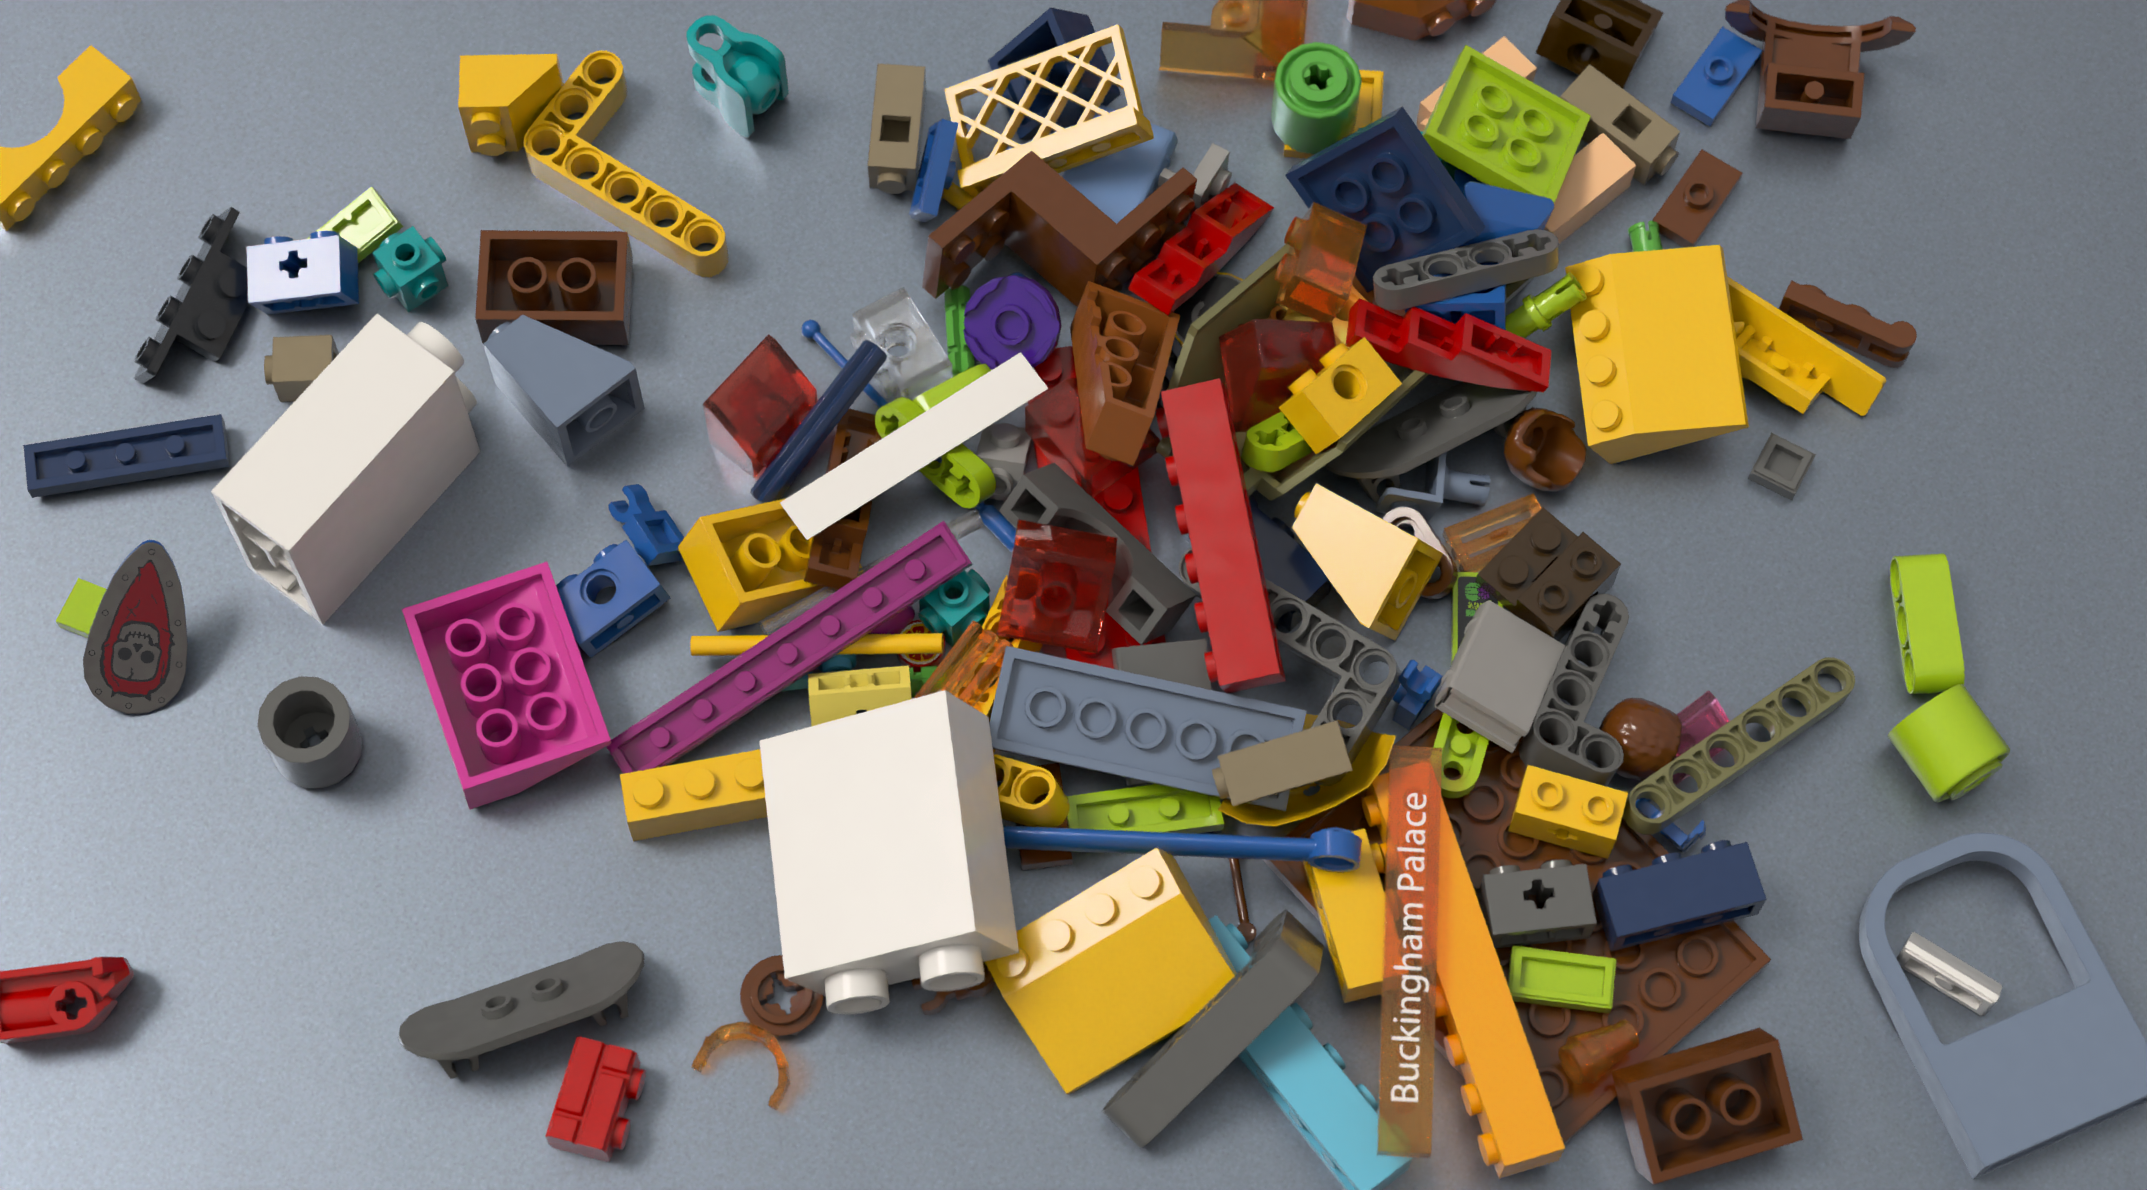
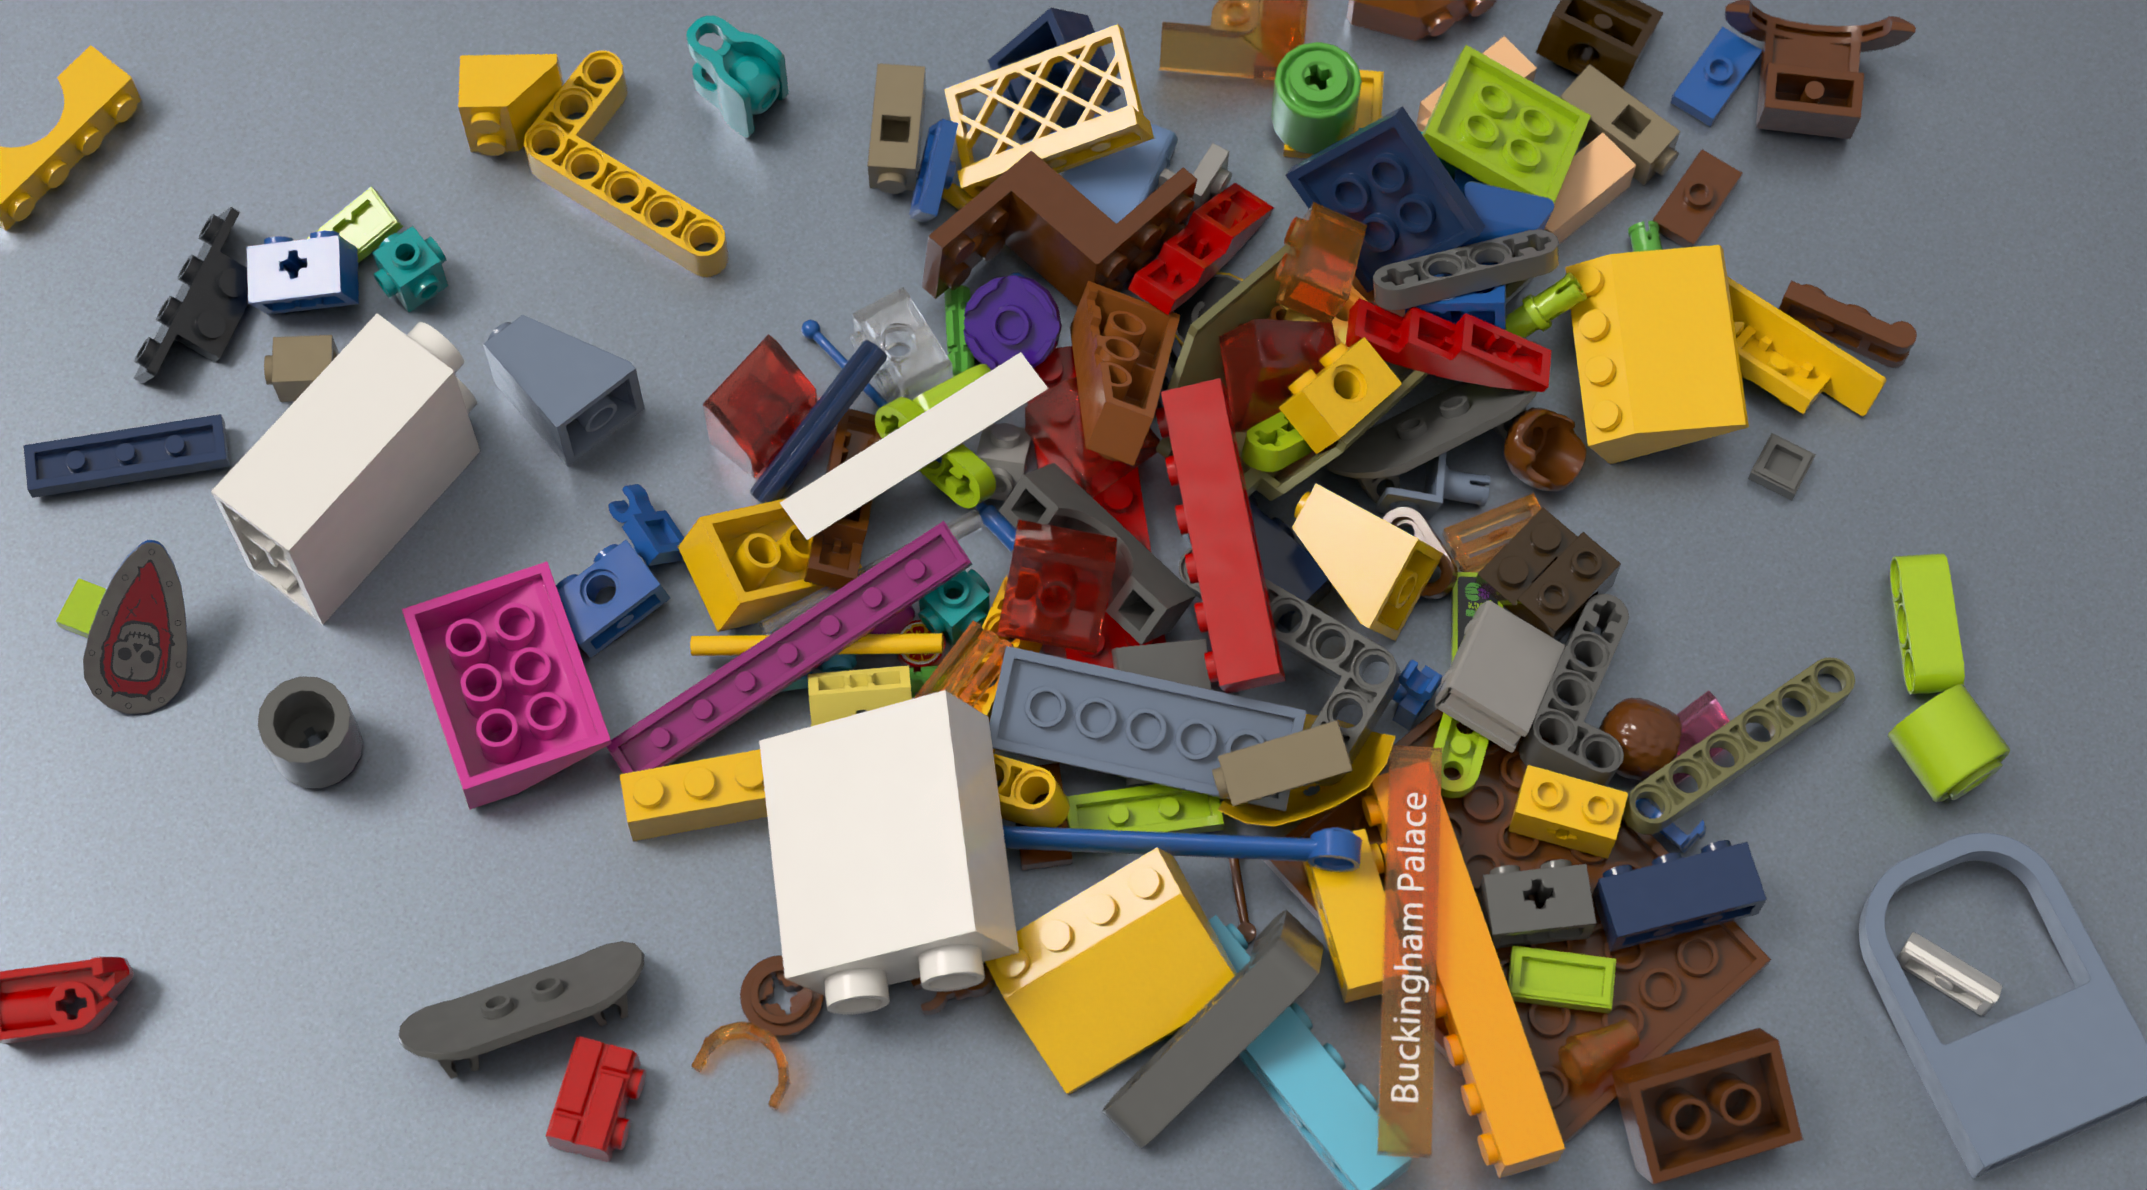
(559, 279): reddish brown brick -> none

